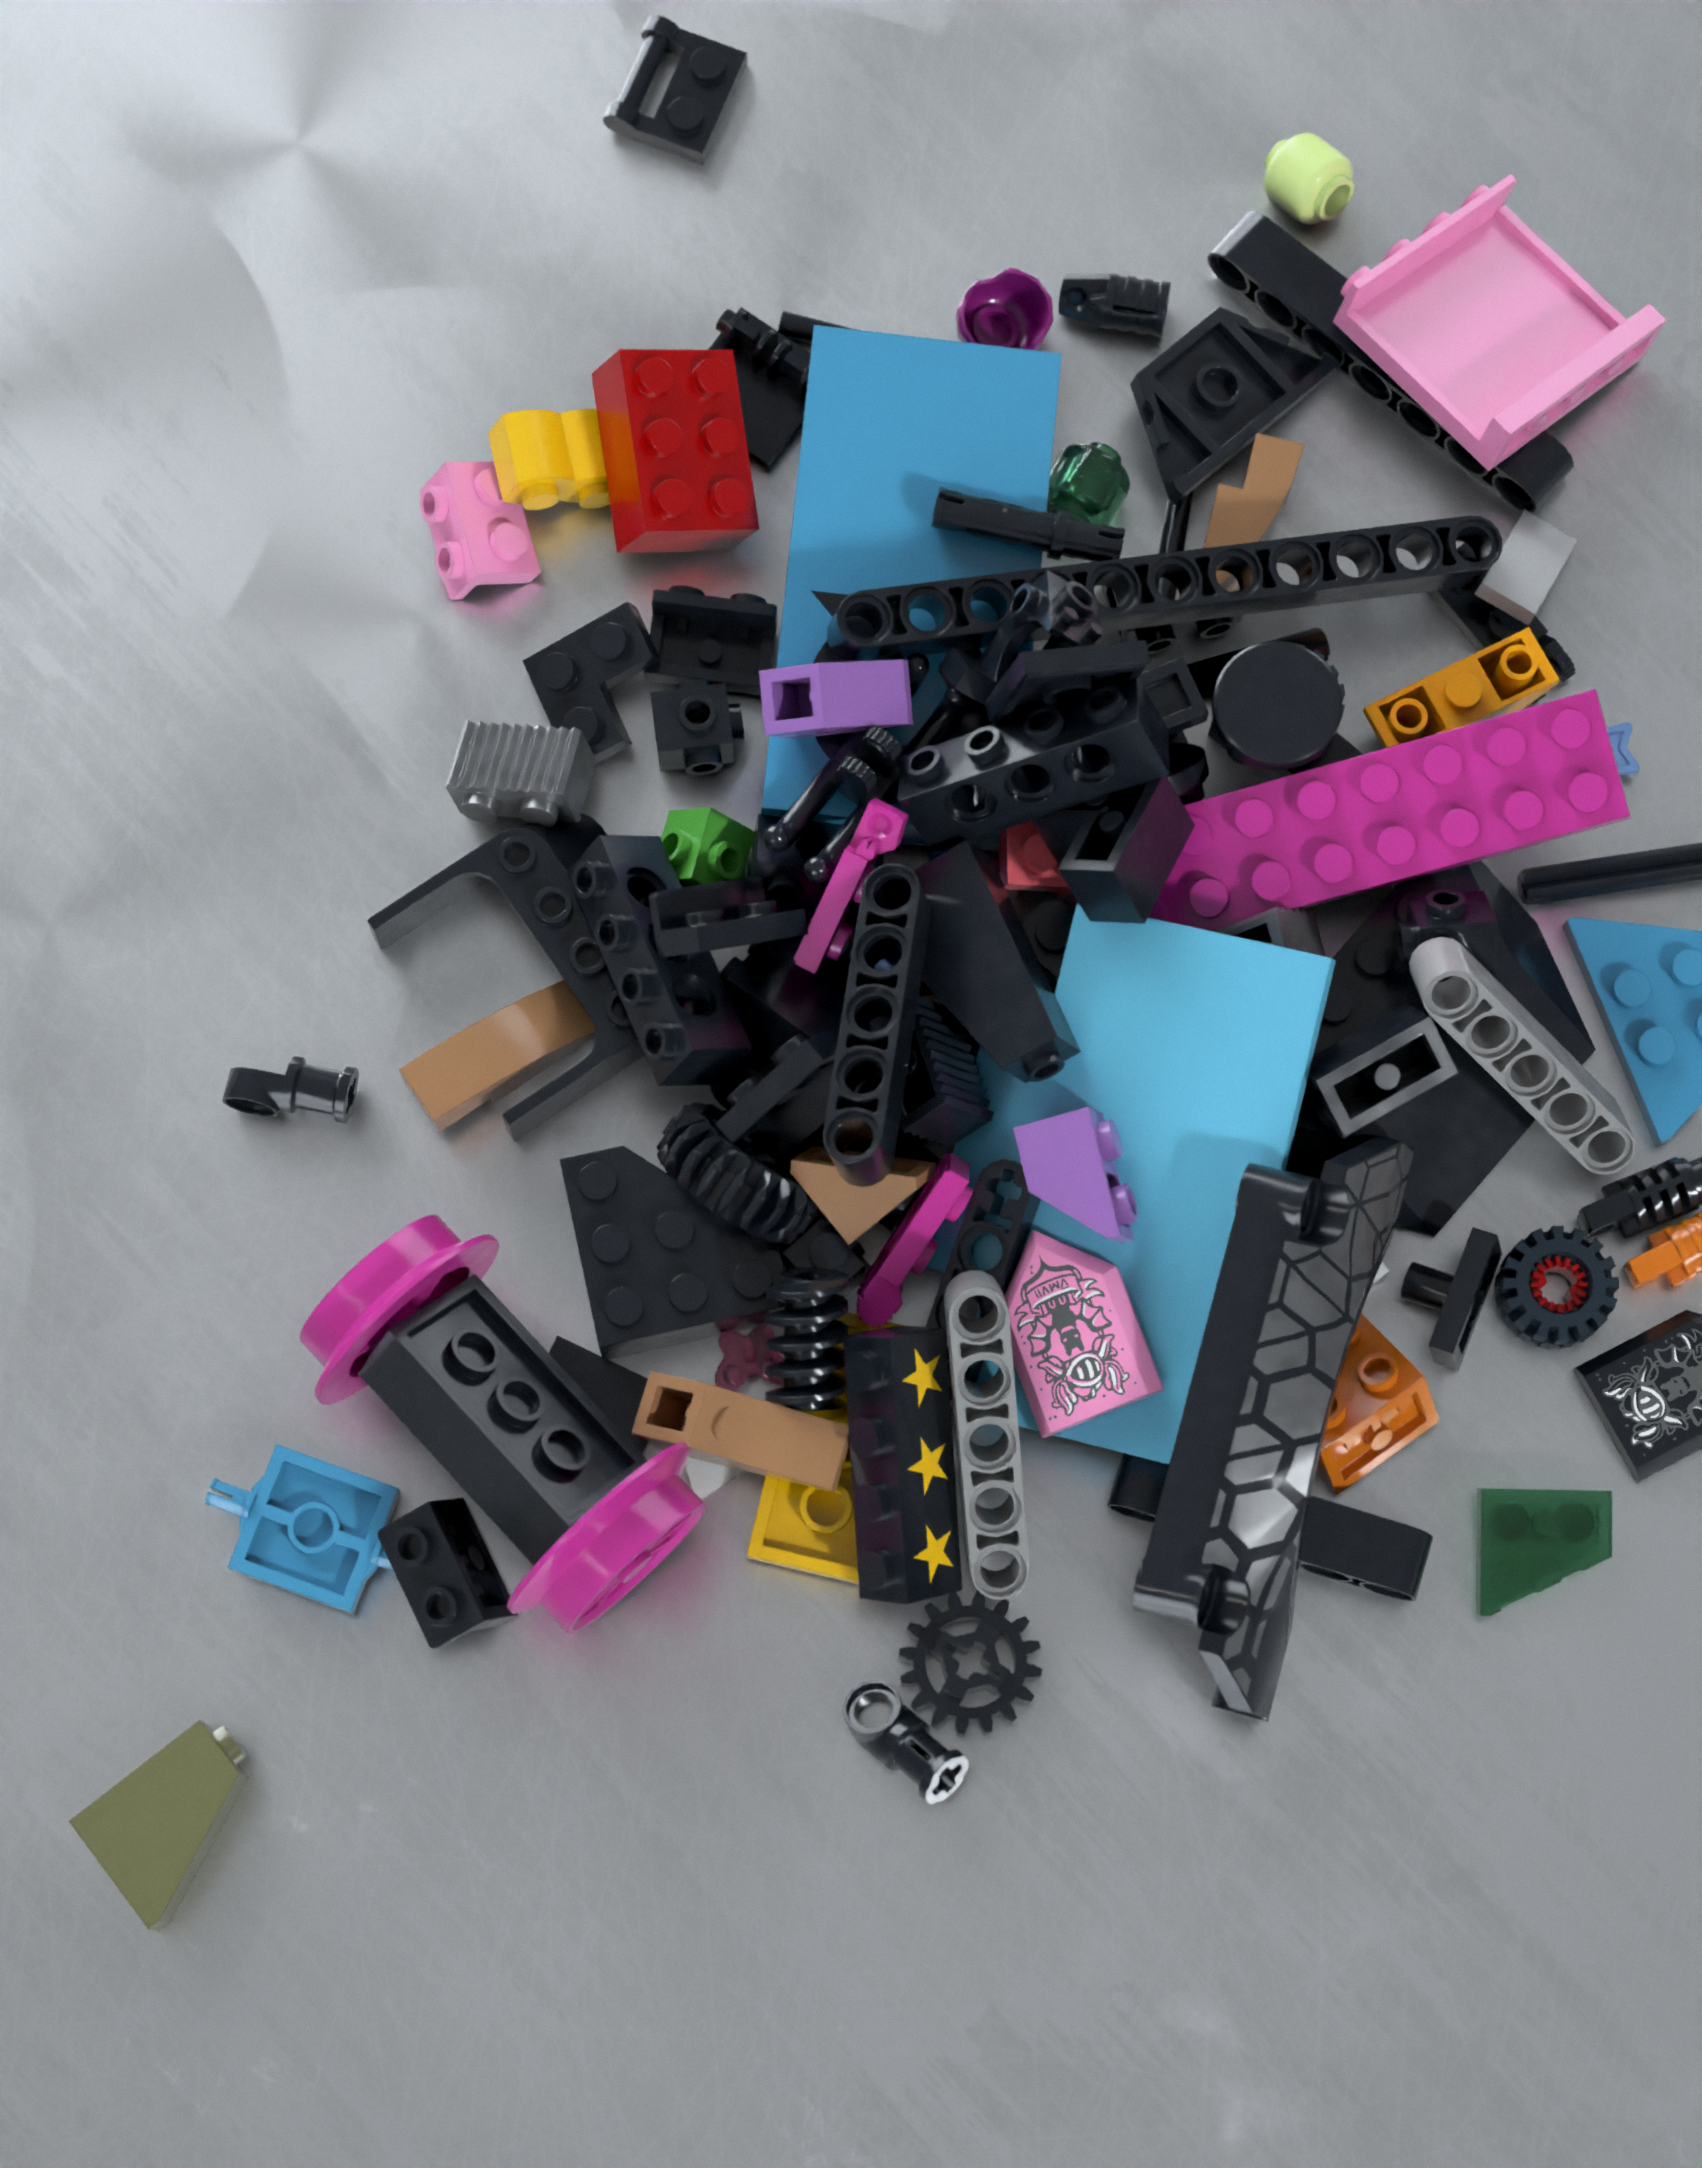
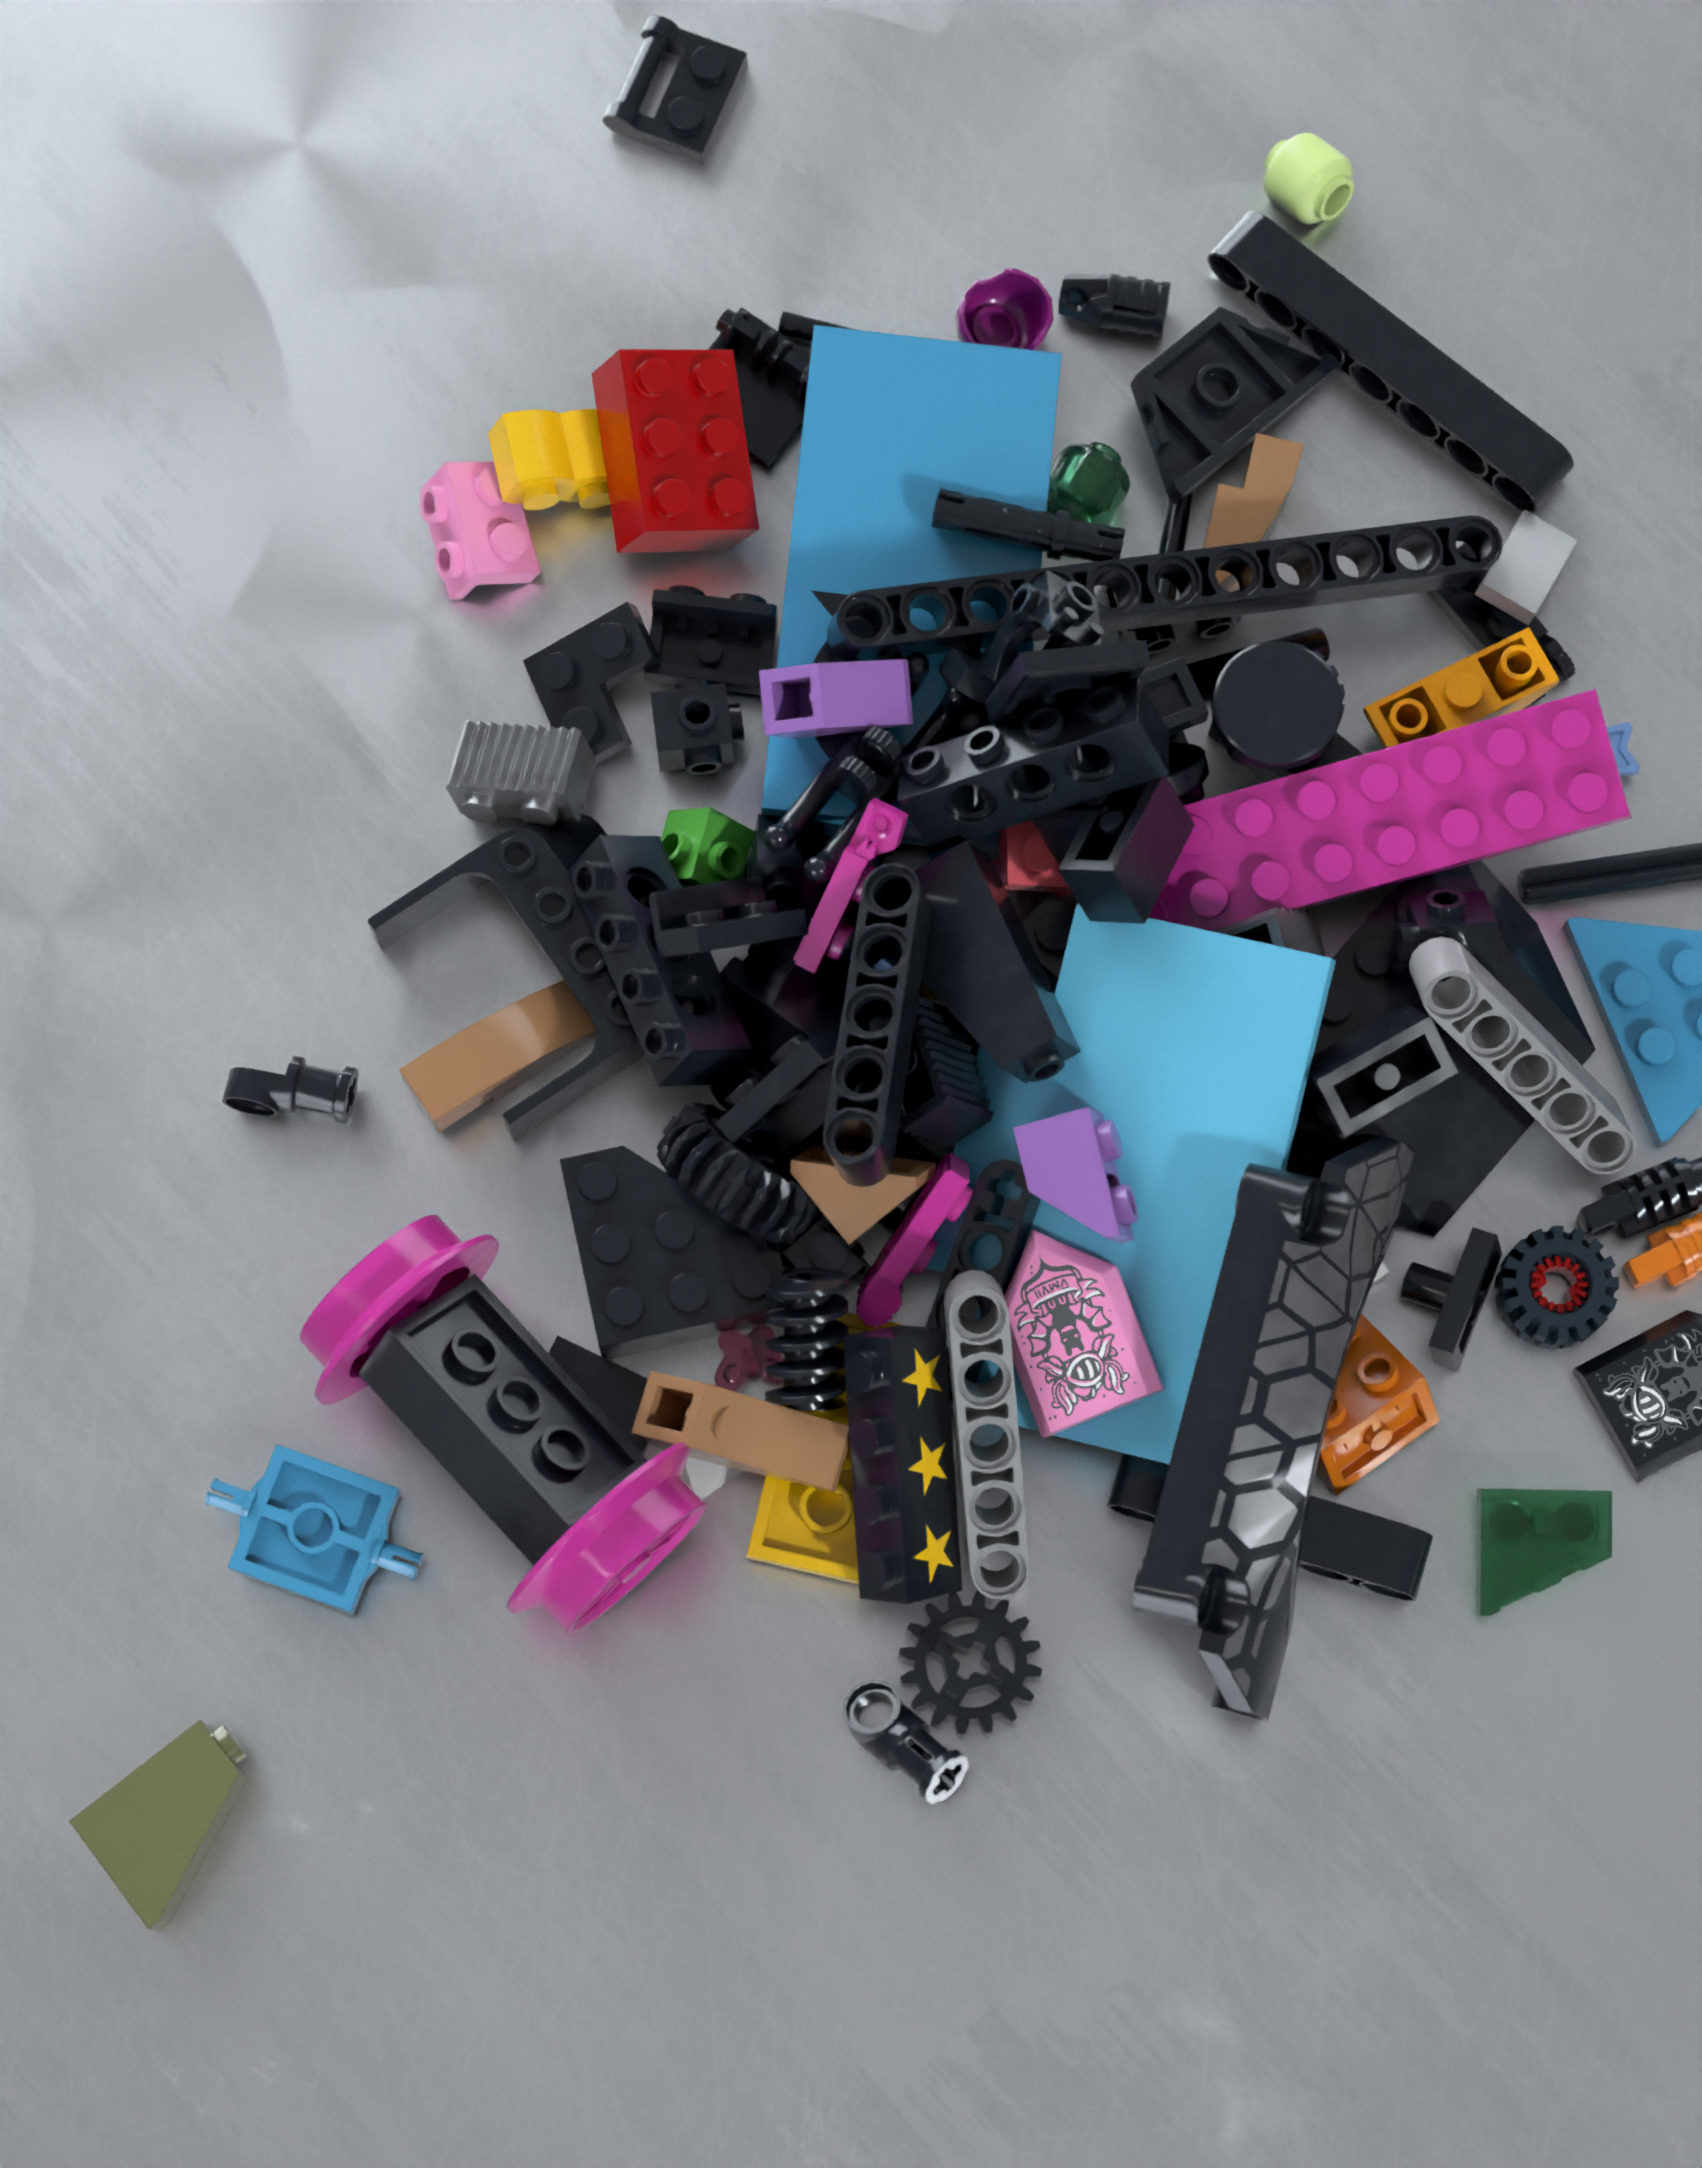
(445, 1571): black bracket -> none
(1490, 326): bright pink panel -> none

